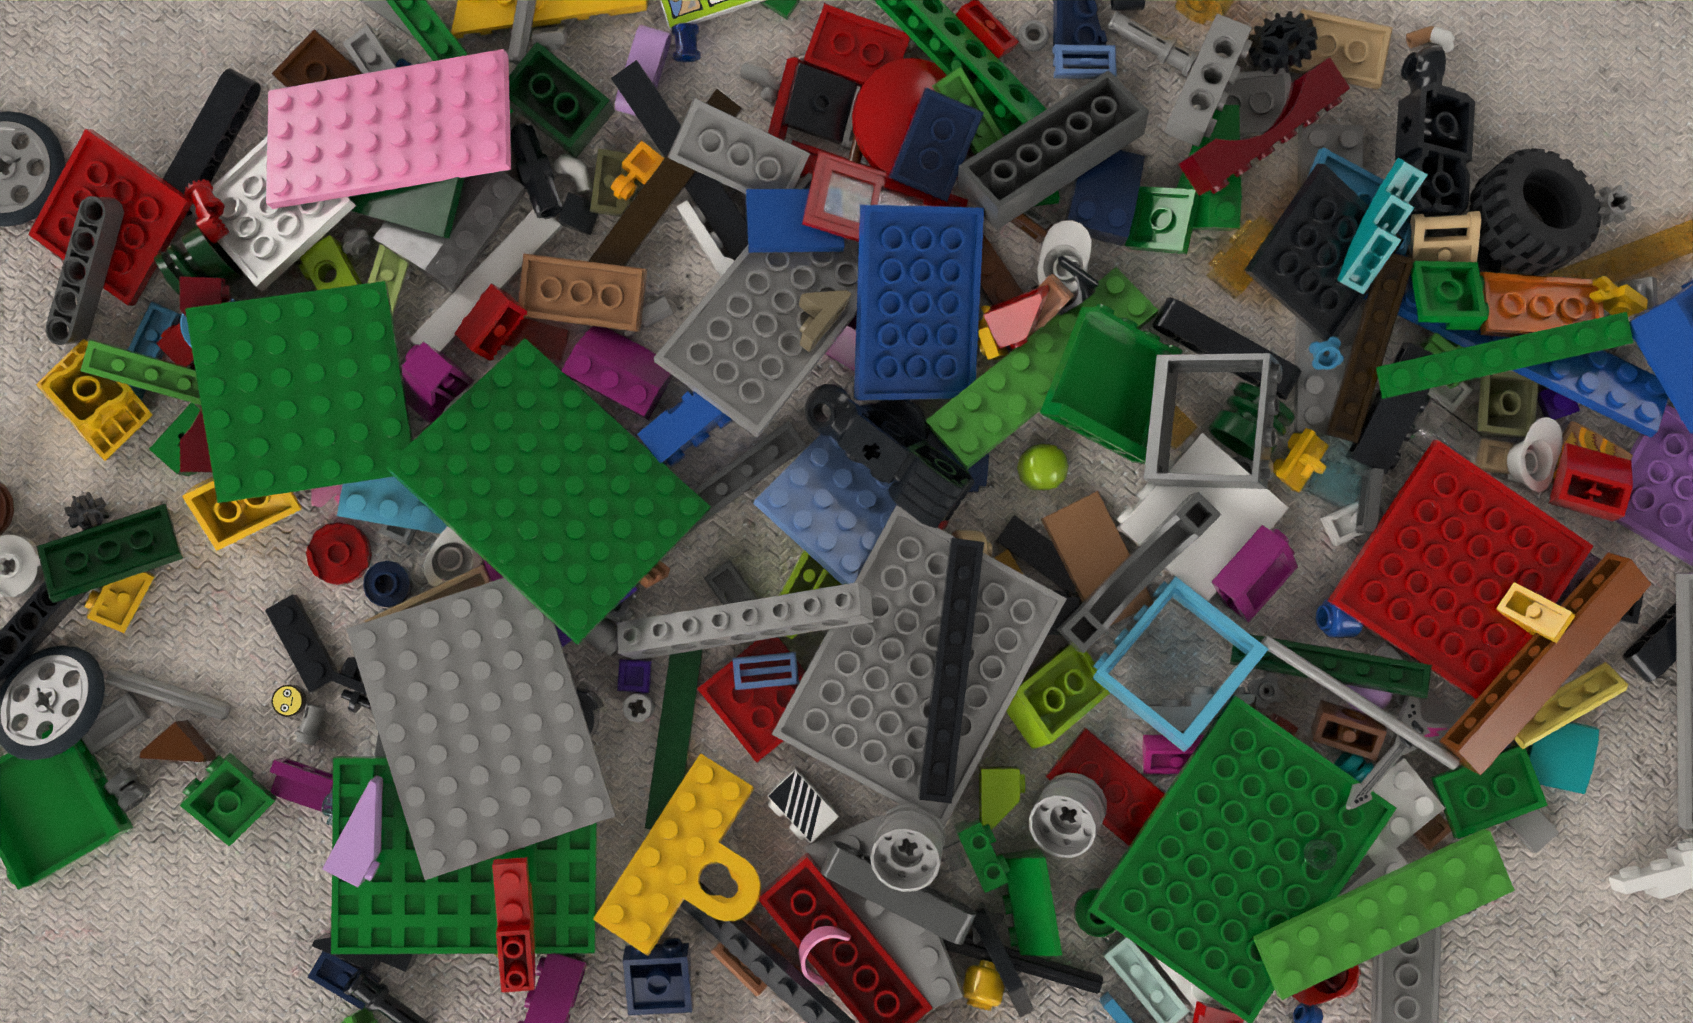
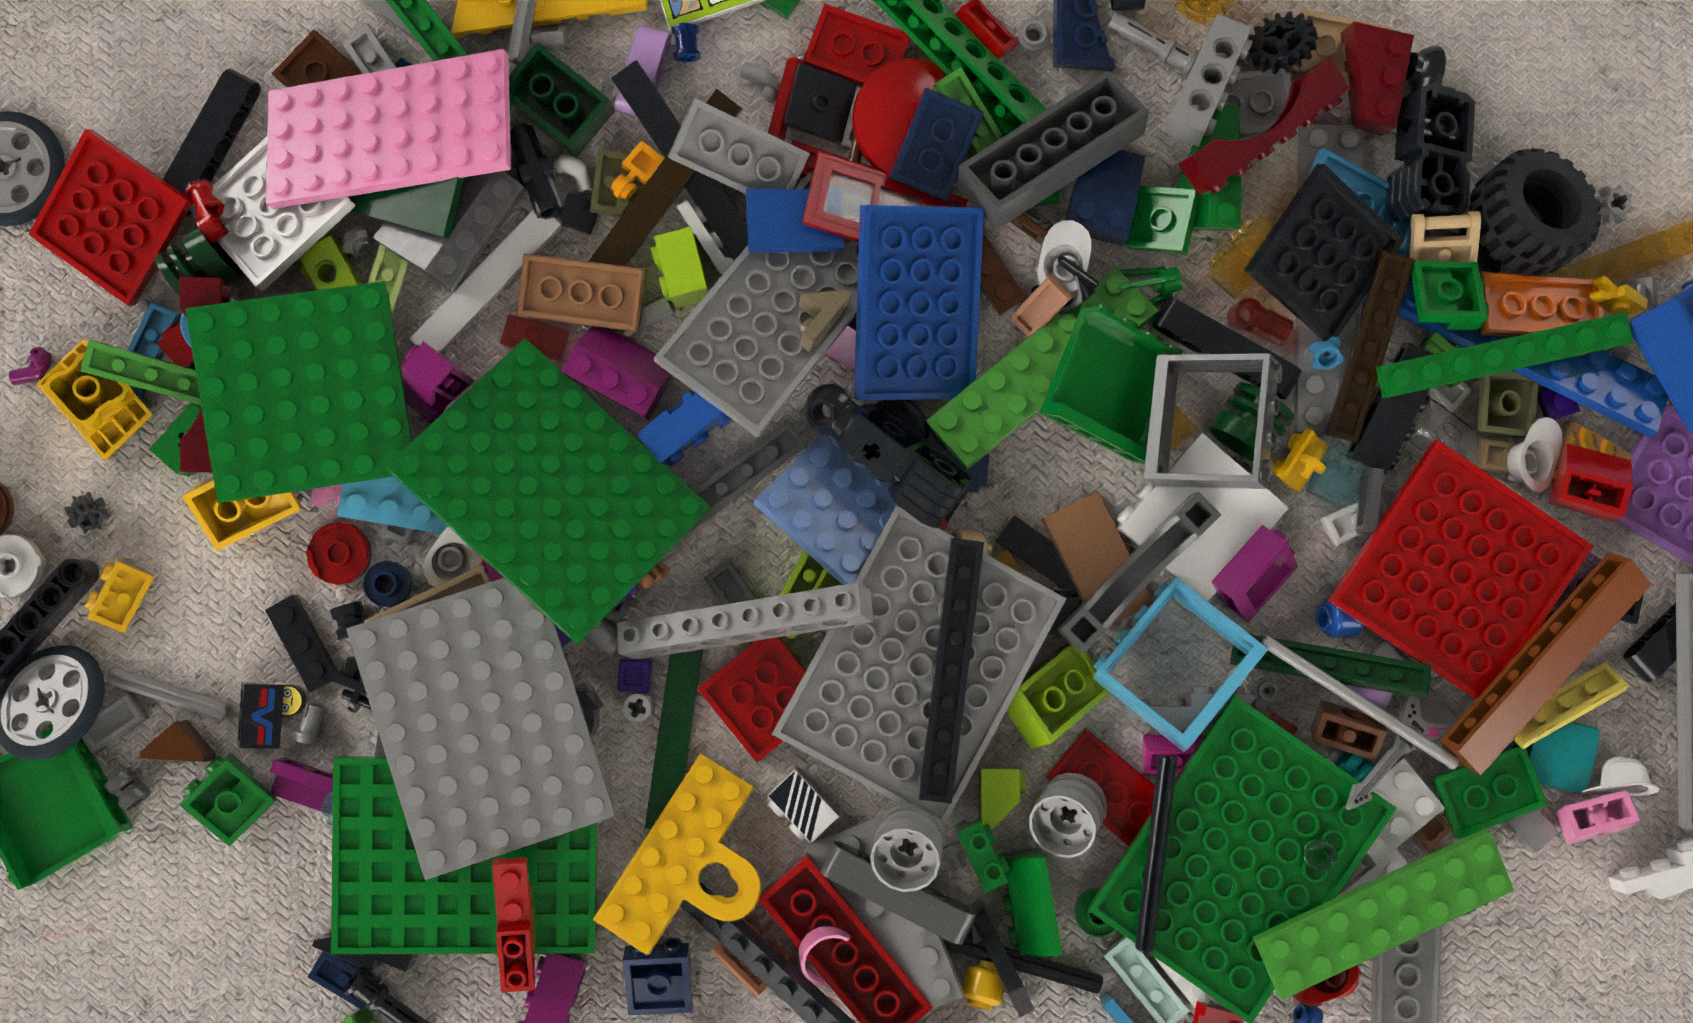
(36, 369): none -> magenta arm
(96, 262): dark grey beam -> none
(109, 553): dark green tile -> none
(260, 715): none -> black panel
(347, 616): none -> black wheel
(360, 841): lavender slope -> none
(490, 322): red brick -> none
(682, 267): none -> lime brick
(793, 668): medium blue tile -> none
(986, 342): yellow plate -> none
(1016, 318): slope -> none
(1042, 467): lime hair -> none
(1059, 61): medium blue tile -> none
(1156, 854): none -> black axle
(1162, 280): none -> green plant
(1262, 321): none -> clear red piece
(1377, 75): none -> dark red wedge
(1378, 228): teal slope -> none
(1433, 35): arm -> none
(1535, 613): yellow slope -> none
(1597, 817): none -> bright pink brick
(1624, 774): none -> white piece

